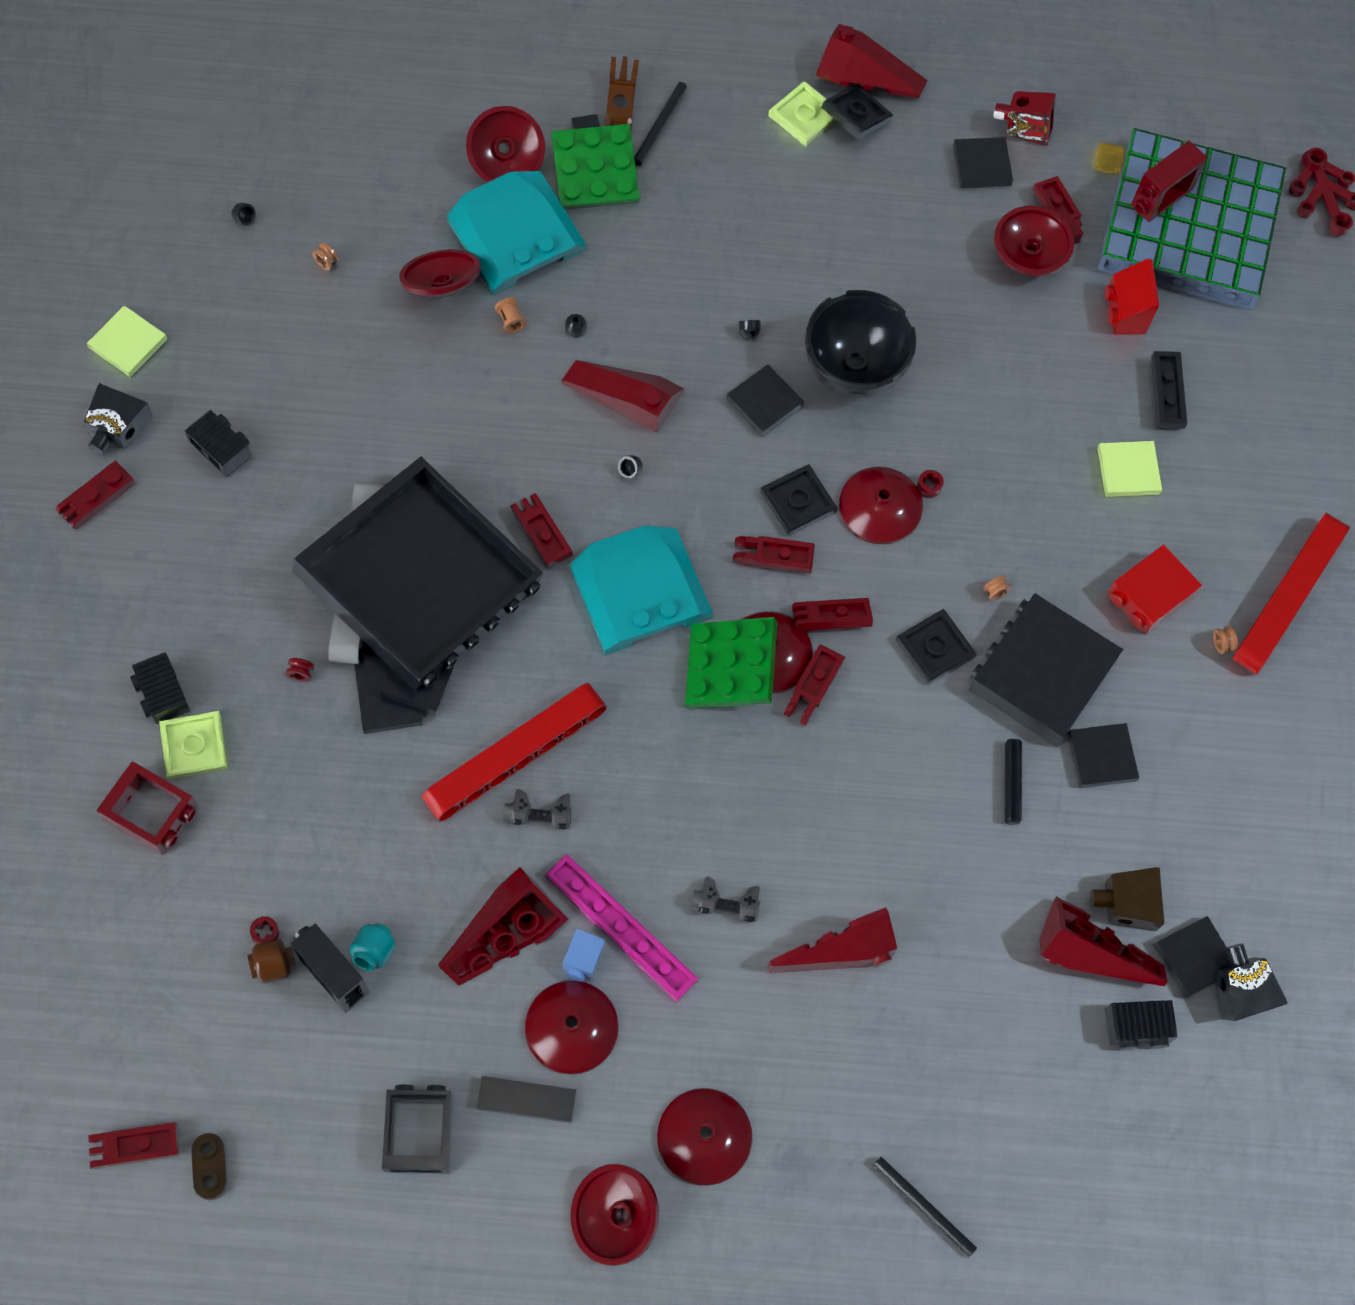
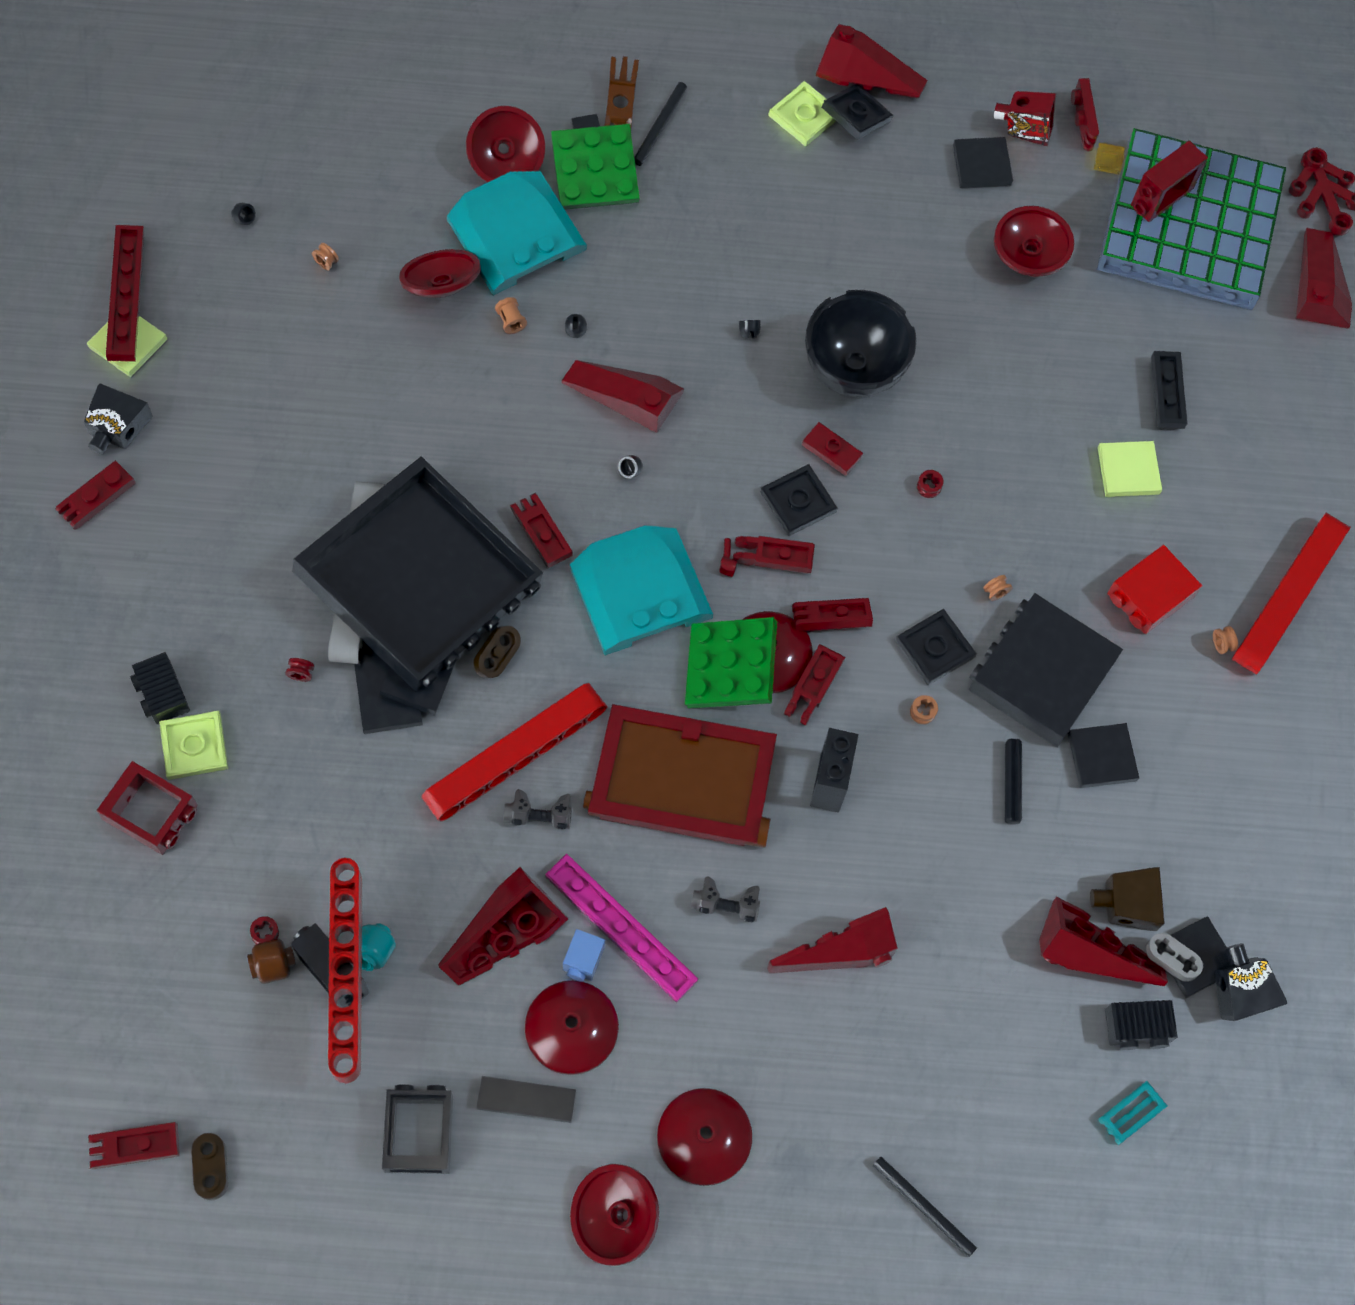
(125, 293): none -> dark red plate
(218, 442): black brick -> none
(345, 984): none -> red beam
(497, 654): none -> dark brown plate
(683, 776): none -> door
(727, 565): none -> dark red hand
(765, 400): black tile -> none
(832, 449): none -> dark red plate
(834, 770): none -> black window
(877, 518): dark red dish -> none
(919, 717): none -> nougat bush
(1056, 198): dark red hinge -> none
(1085, 113): none -> dark red hinge
(1113, 1128): none -> teal tile
(1132, 299): red slope -> none
(1178, 952): none -> light grey beam
(1322, 284): none -> dark red wedge

